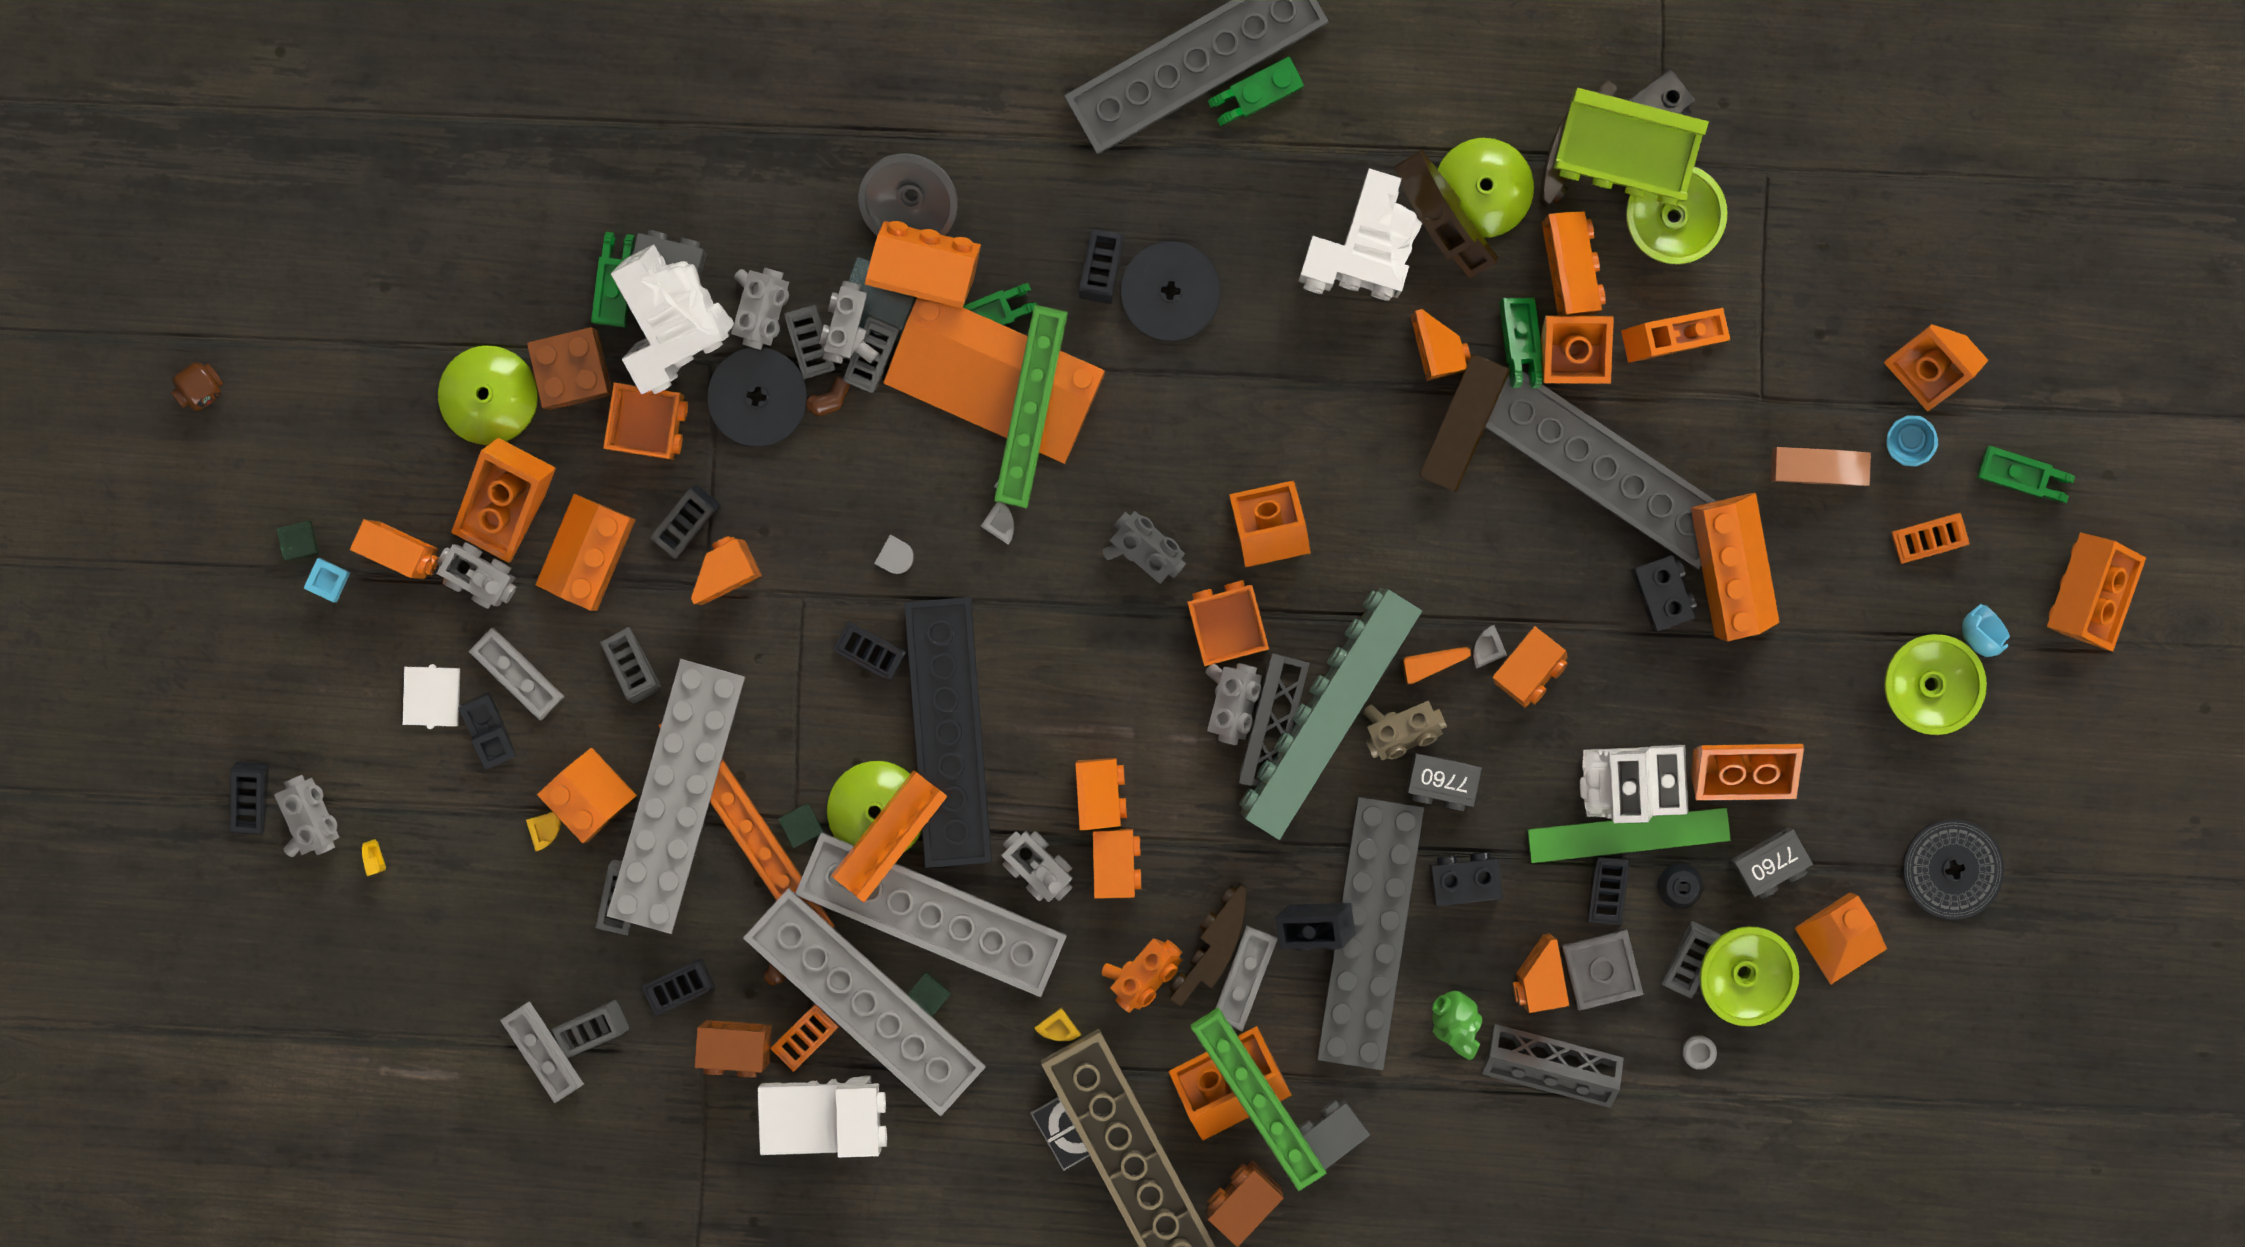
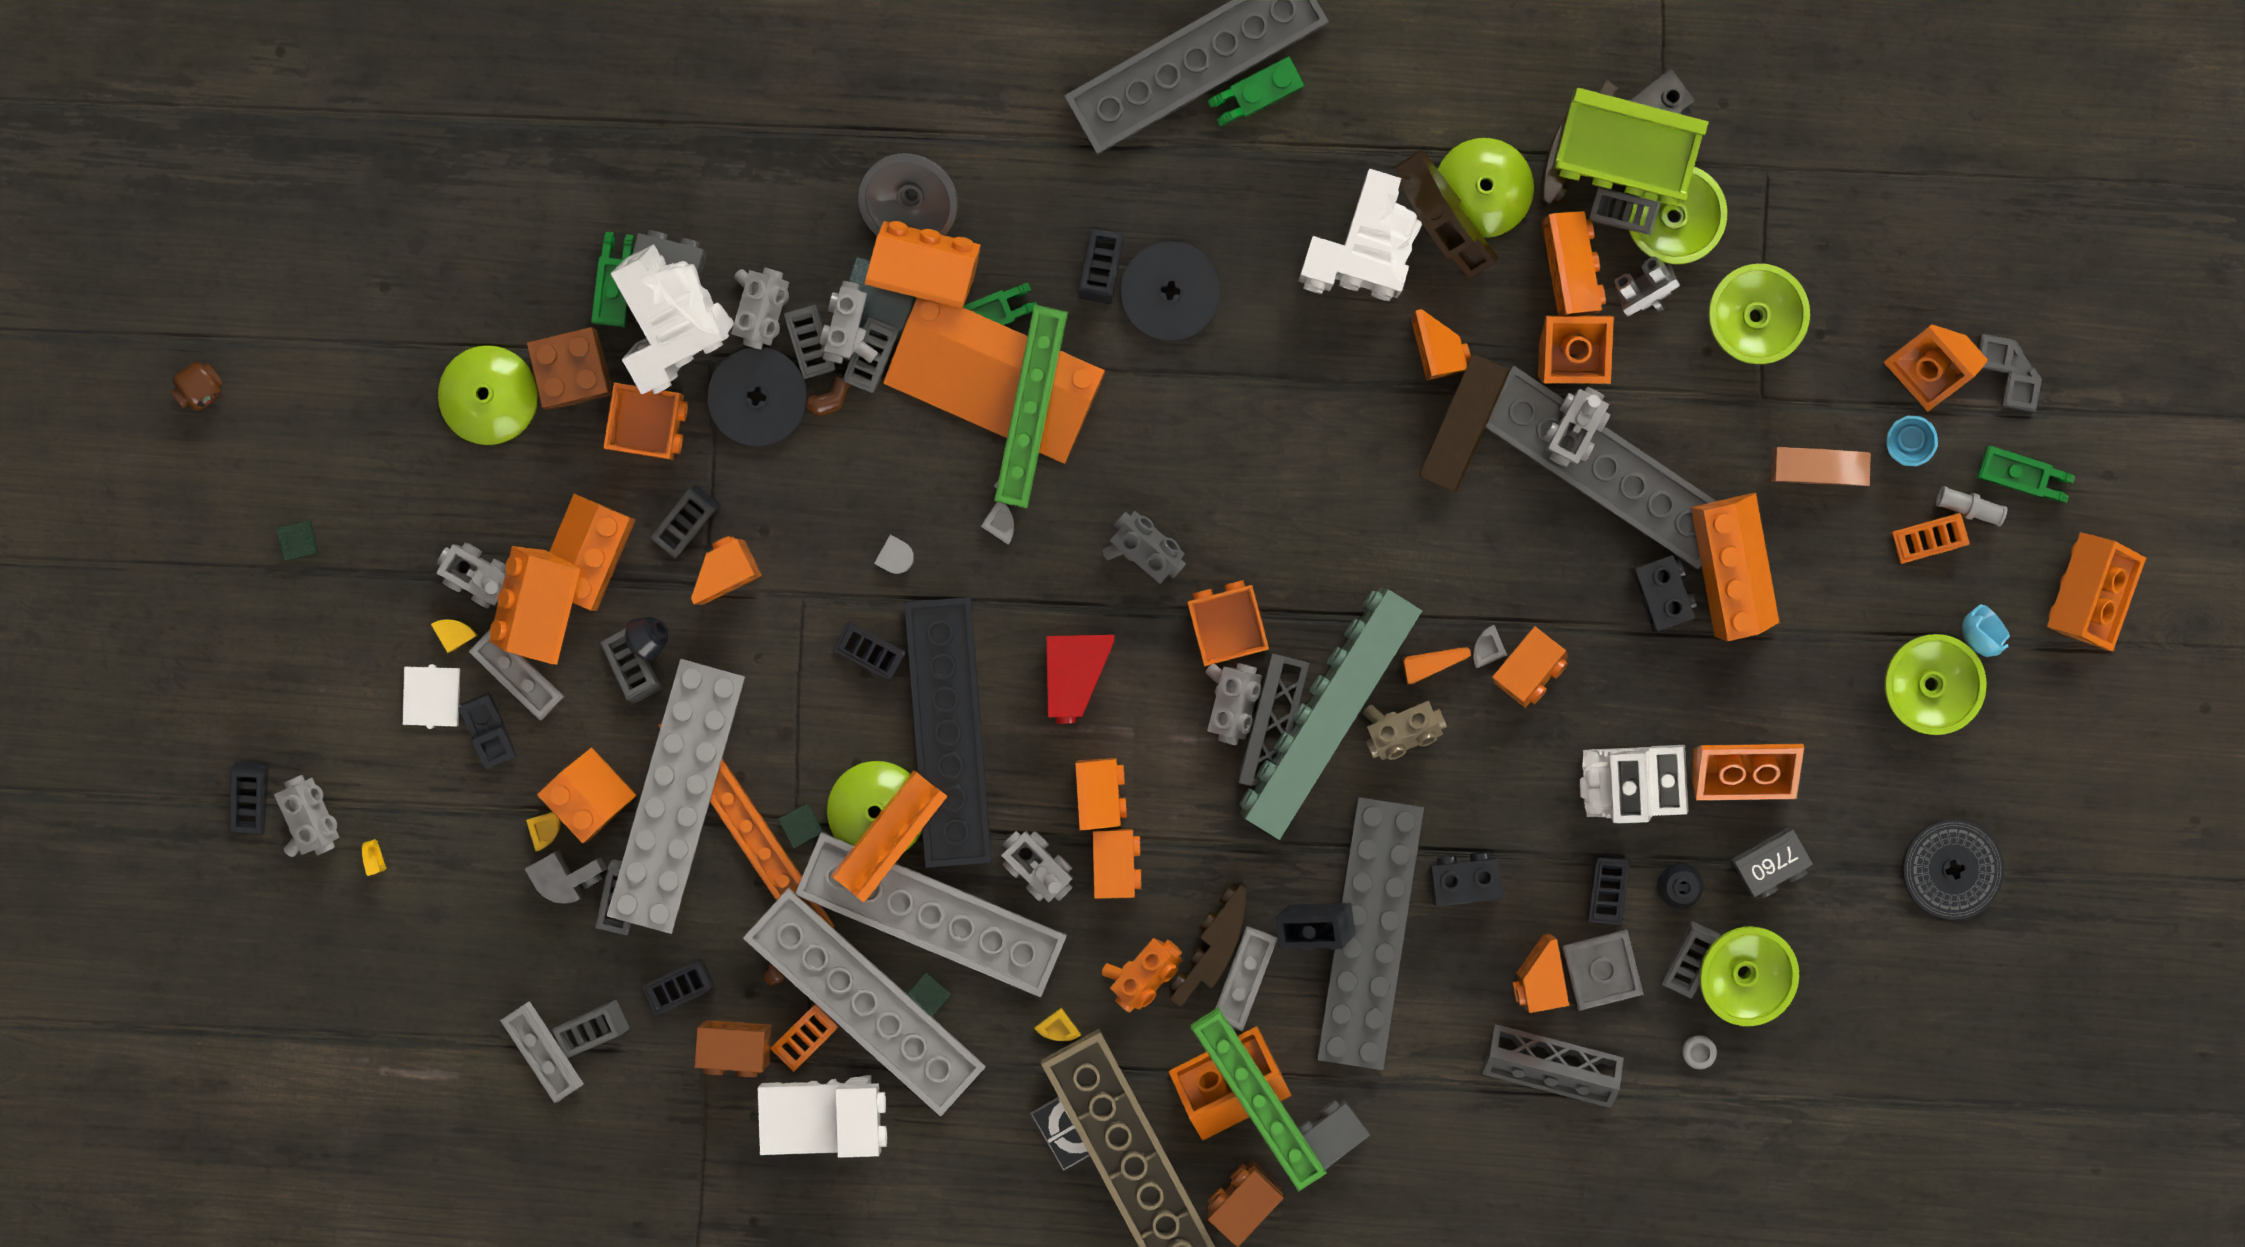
(327, 580): medium azure tile -> none
(395, 549): orange piece -> none
(453, 633): none -> yellow tile
(502, 498): orange slope -> none
(534, 604): none -> orange slope
(557, 882): none -> flat silver brick
(646, 637): none -> black cone
(1073, 672): none -> red slope
(1270, 523): orange slope -> none
(1444, 781): dark grey brick -> none
(1457, 1022): bright green head -> none
(1521, 340): green hinge -> none
(1582, 417): none -> light grey brick
(1603, 203): none -> dark grey slope
(1614, 838): bright green tile -> none
(1648, 289): none -> flat silver hips
(1675, 334): orange slope -> none
(1782, 311): none -> lime dish
(1841, 937): orange slope -> none
(1971, 506): none -> light grey pin
(2021, 380): none -> dark grey tile

